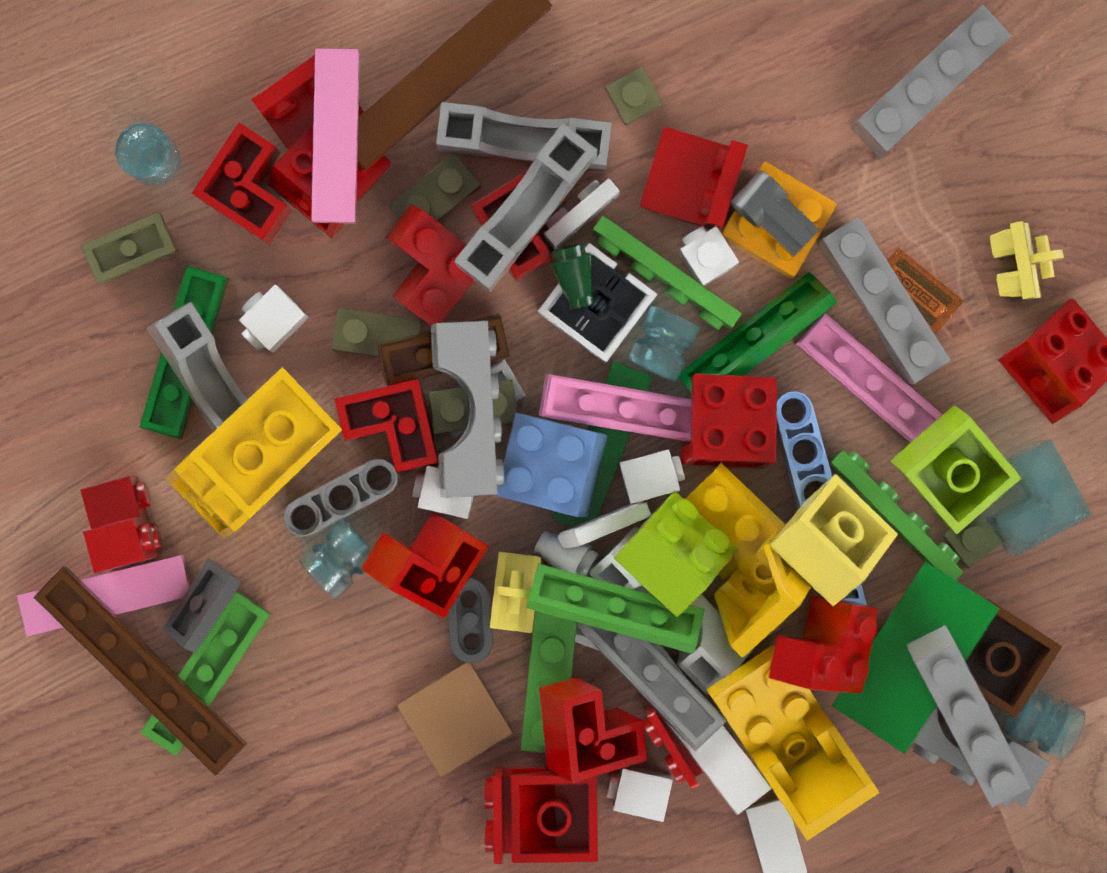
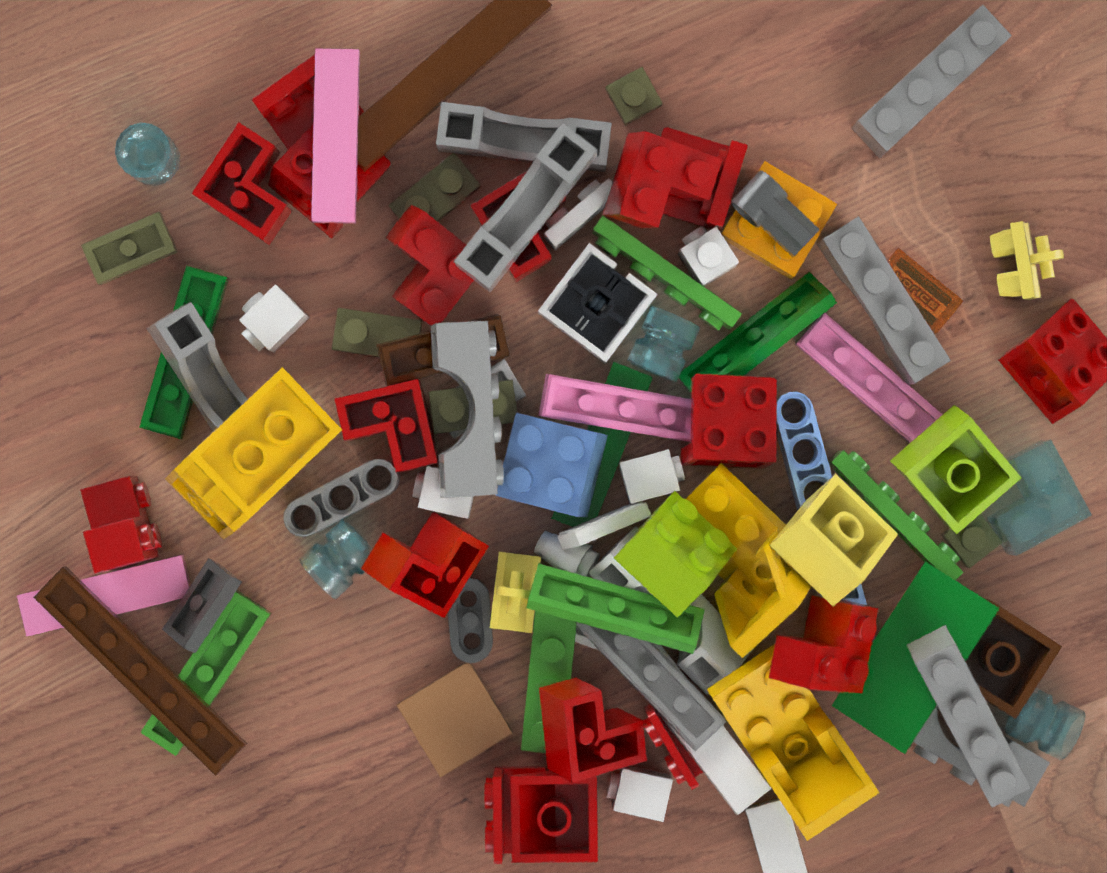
(573, 272): dark green cone -> none
(651, 171): none -> red brick

